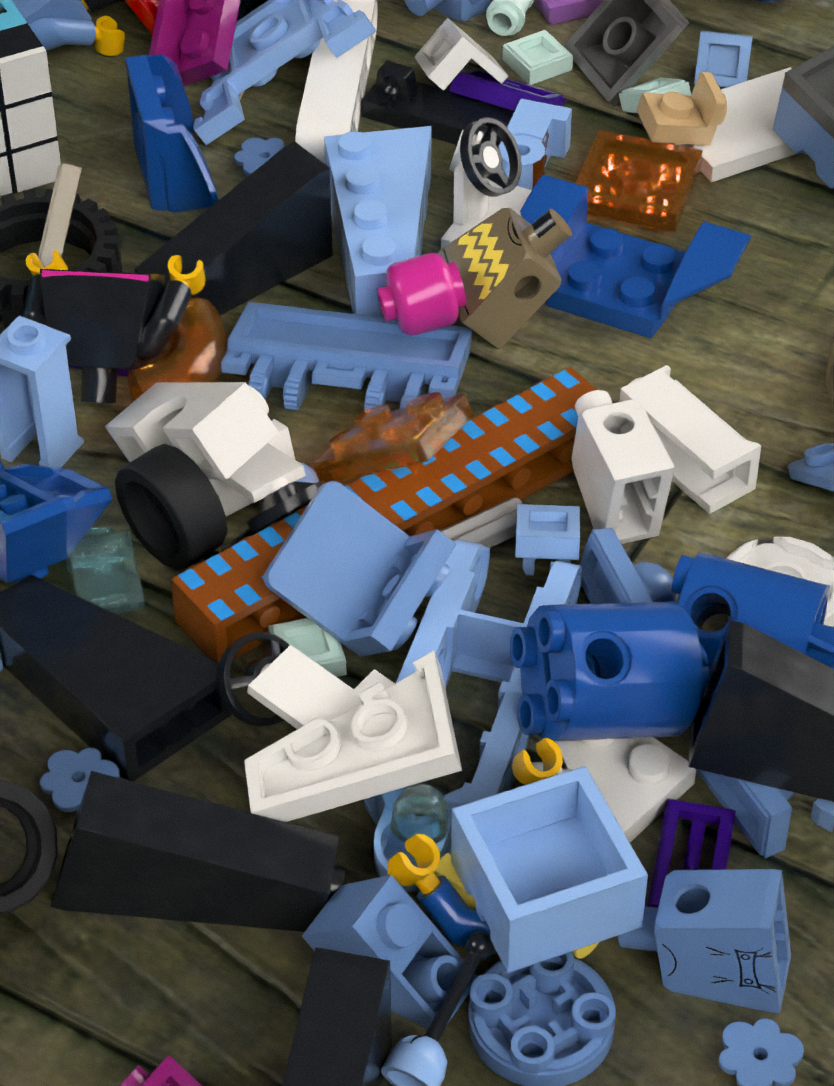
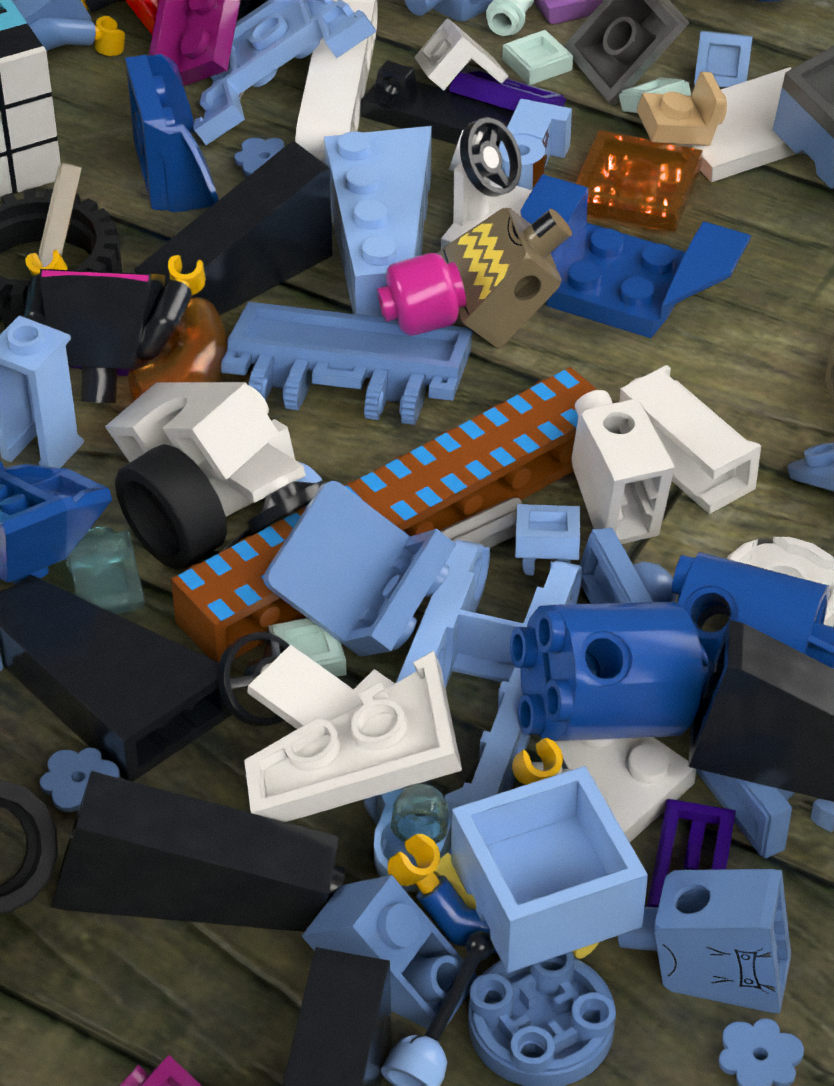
(393, 439): clear orange plate -> none

